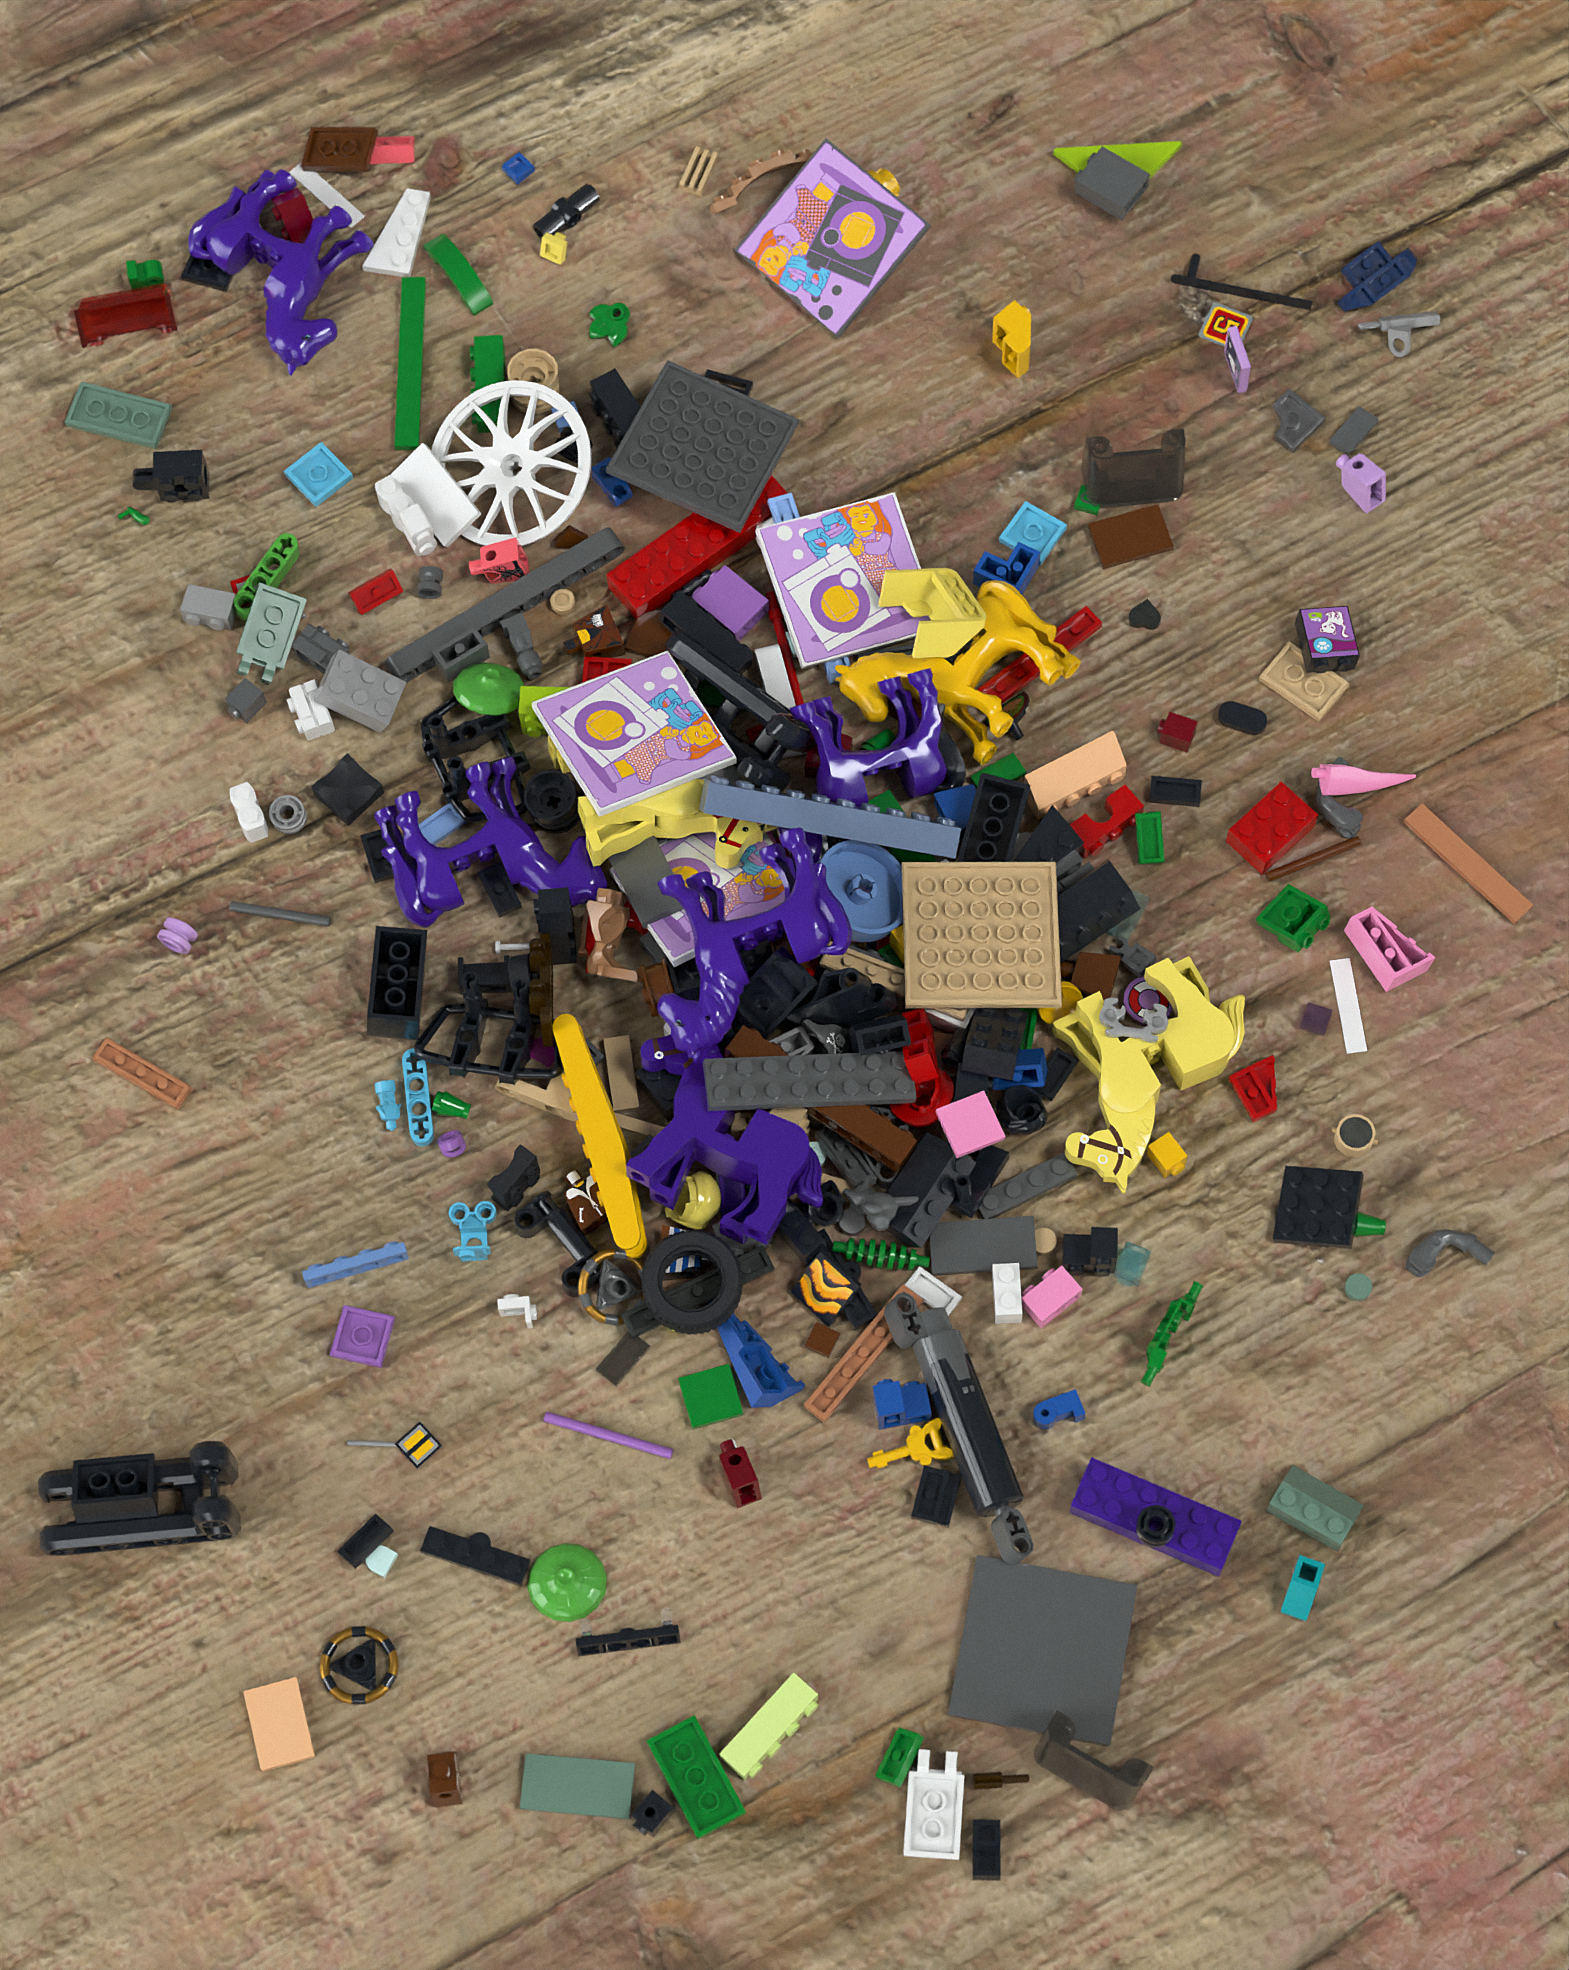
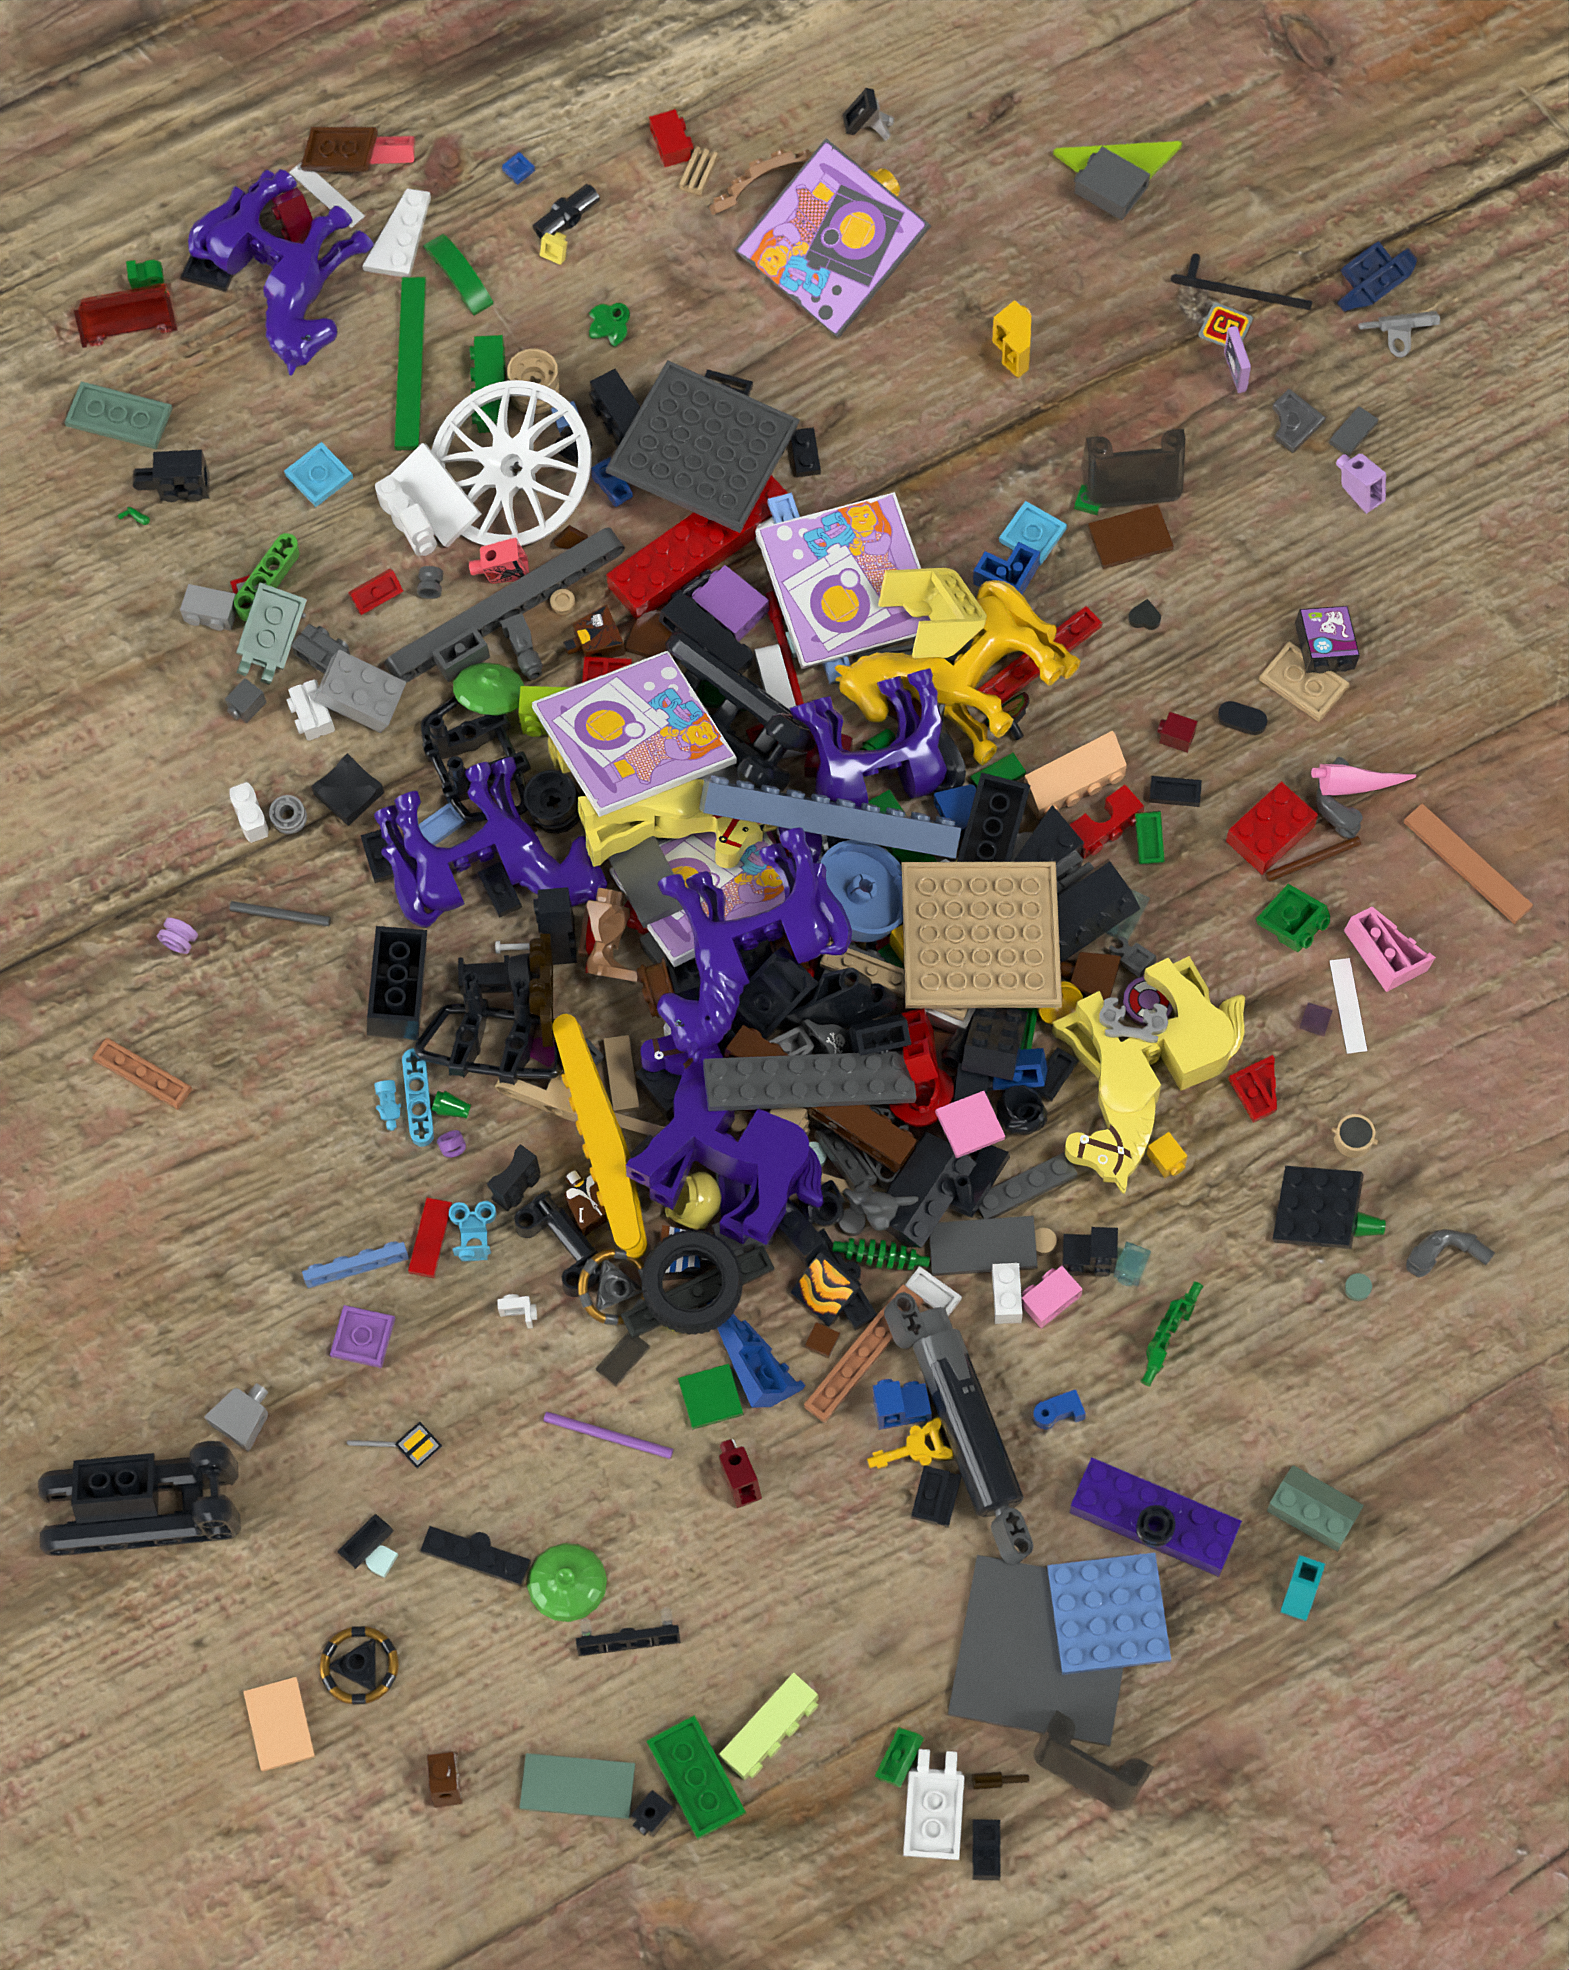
(240, 1416): none -> light grey torso
(430, 1238): none -> red tile
(670, 138): none -> red brick
(805, 452): none -> black plate
(866, 113): none -> black piece
(1109, 1613): none -> medium blue plate

